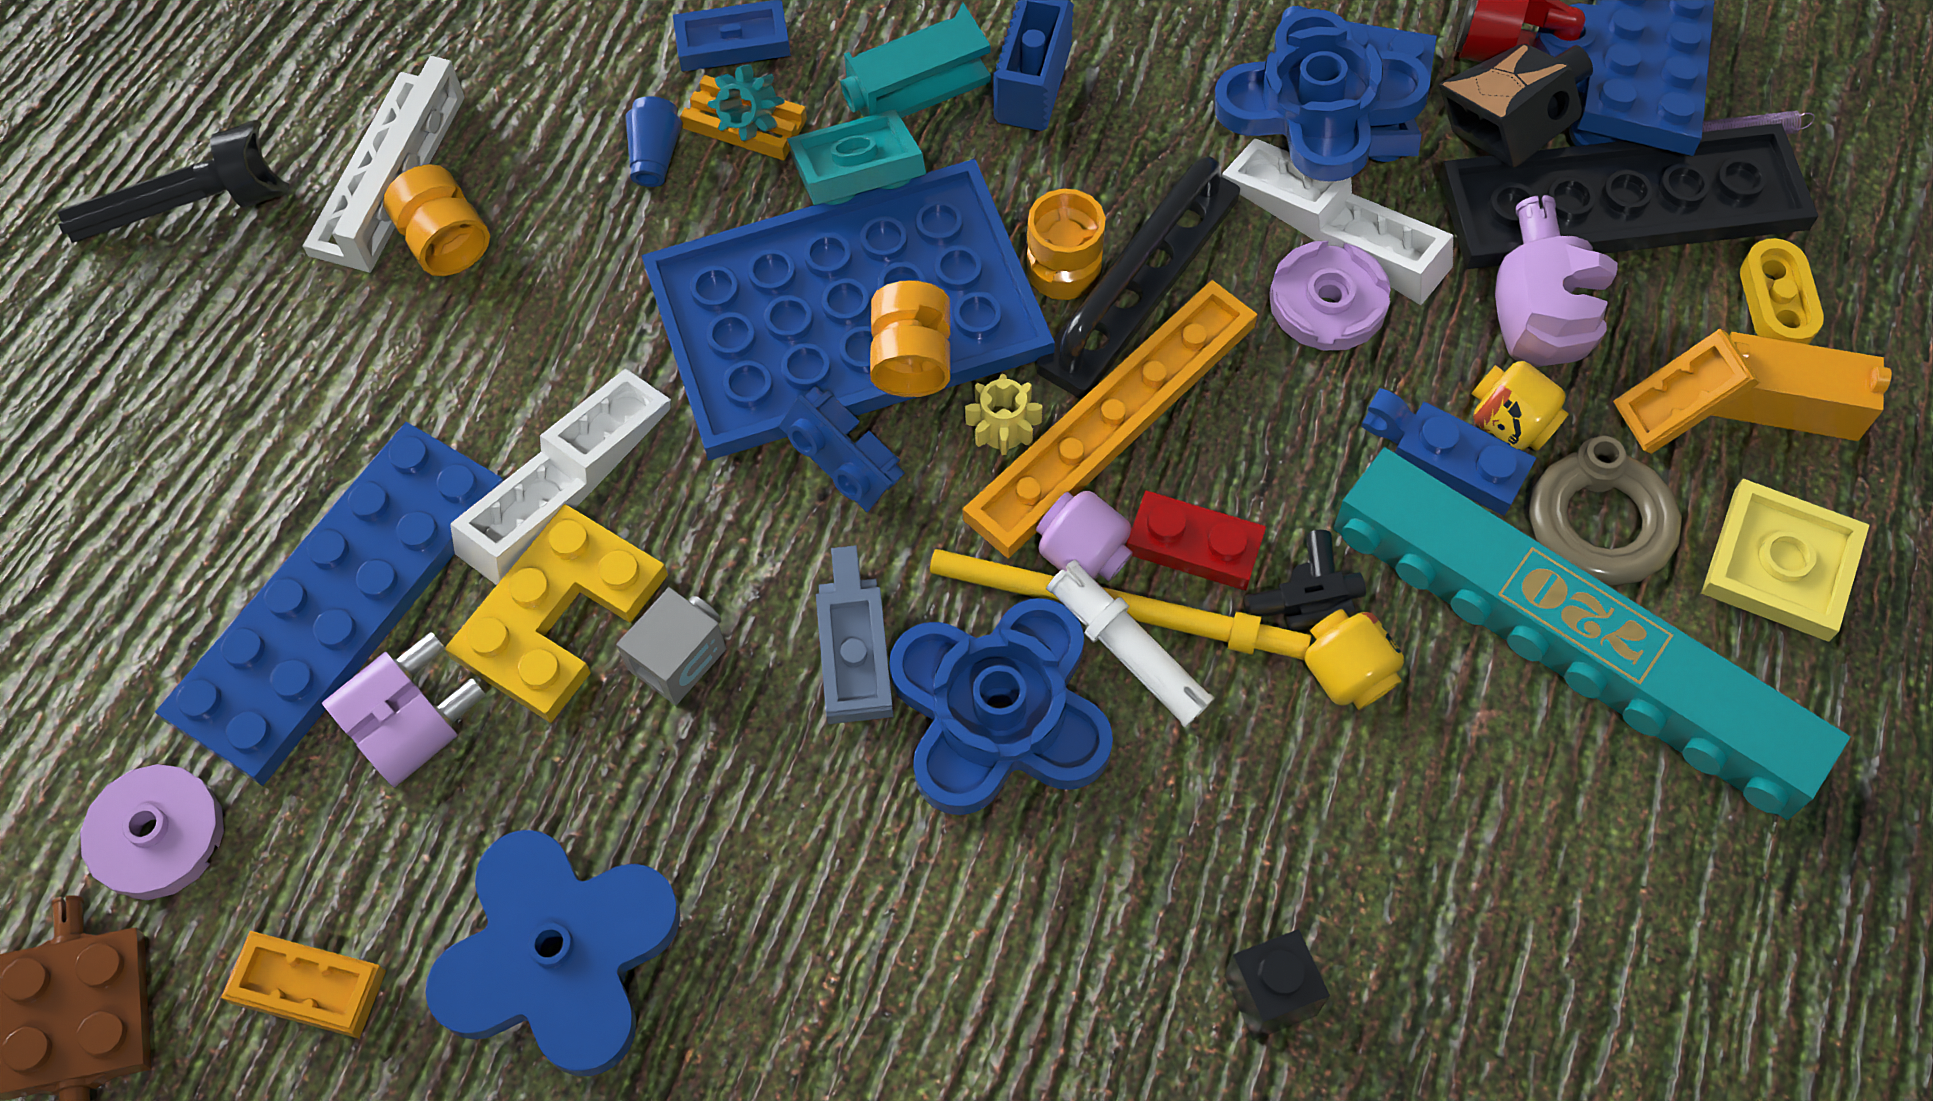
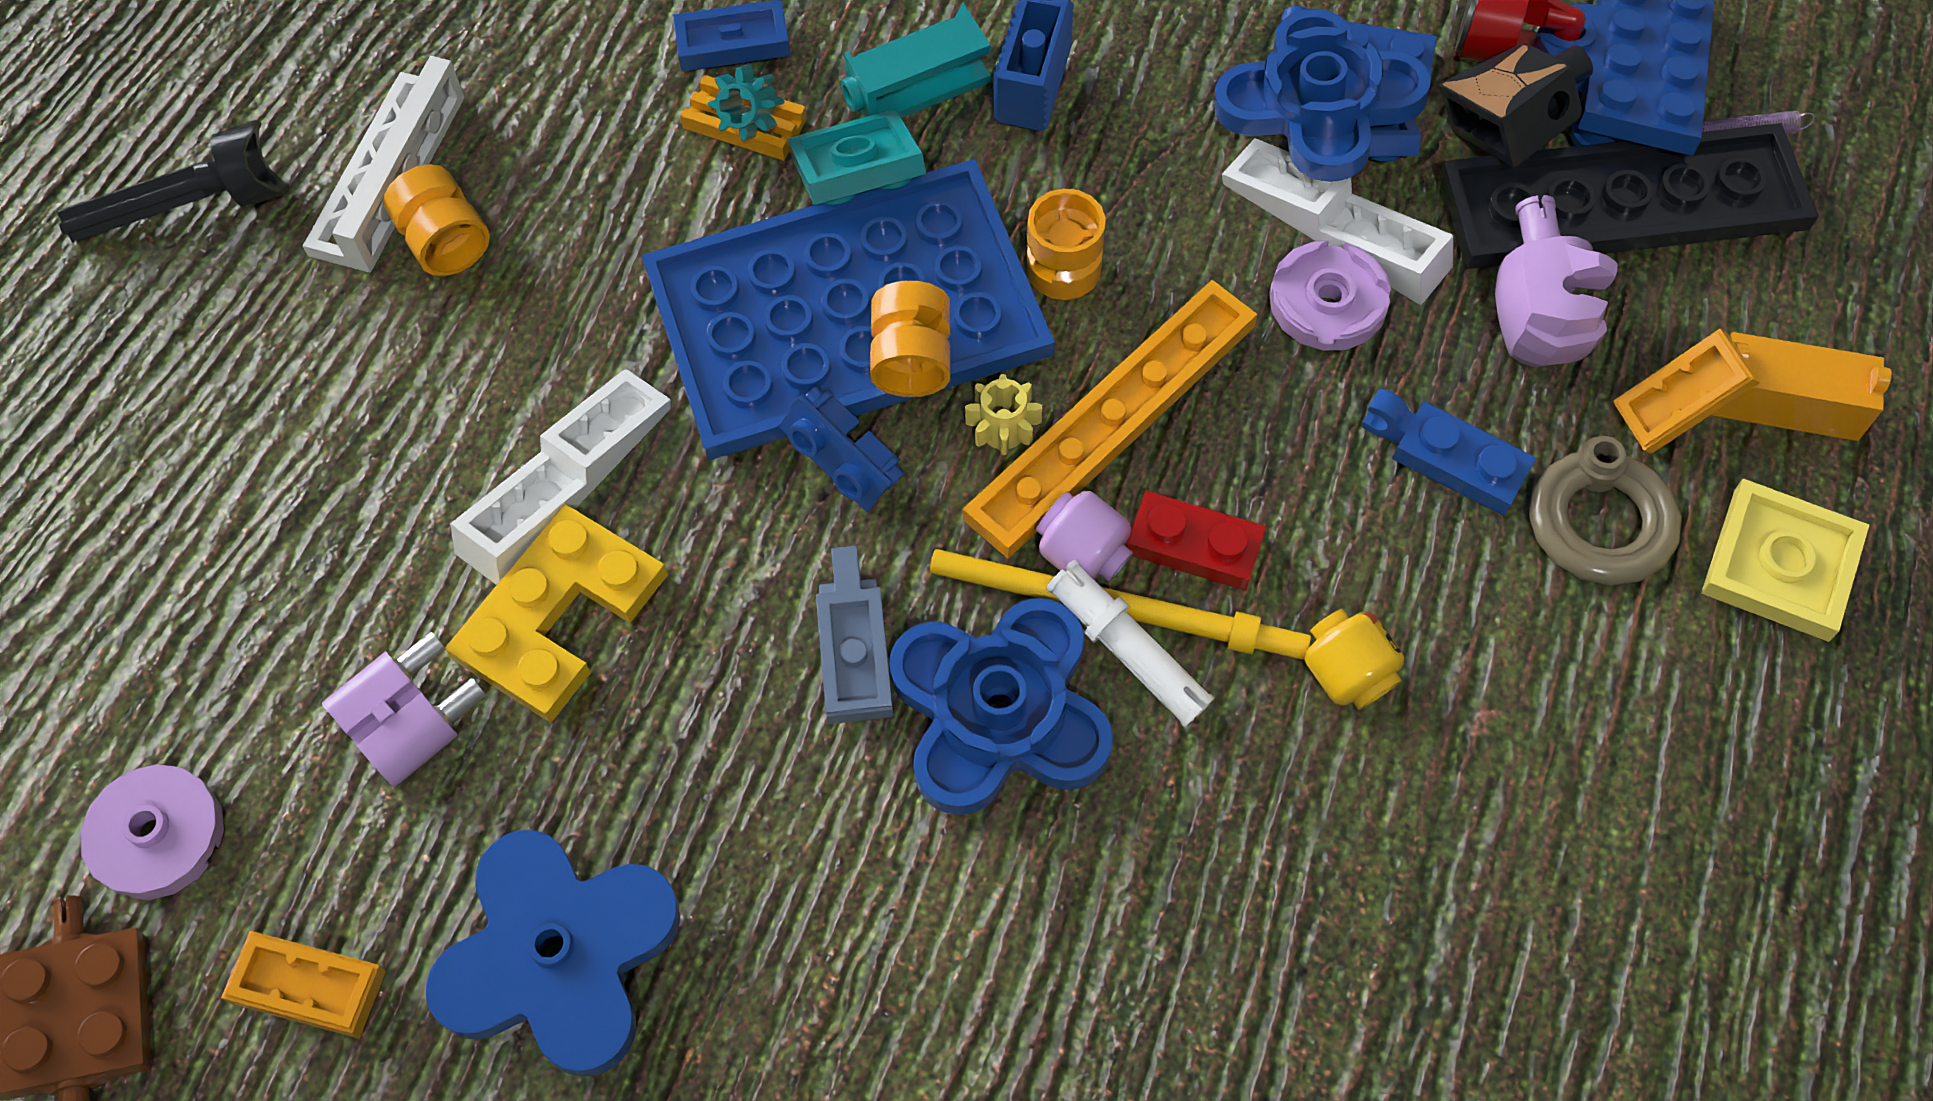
(328, 605): blue plate -> none
(651, 138): blue cone -> none
(673, 644): light grey brick -> none
(1198, 190): black piece -> none
(1276, 984): black brick -> none
(1312, 590): black piece -> none
(1519, 406): yellow head -> none
(1591, 636): teal brick -> none
(1788, 299): yellow plate -> none

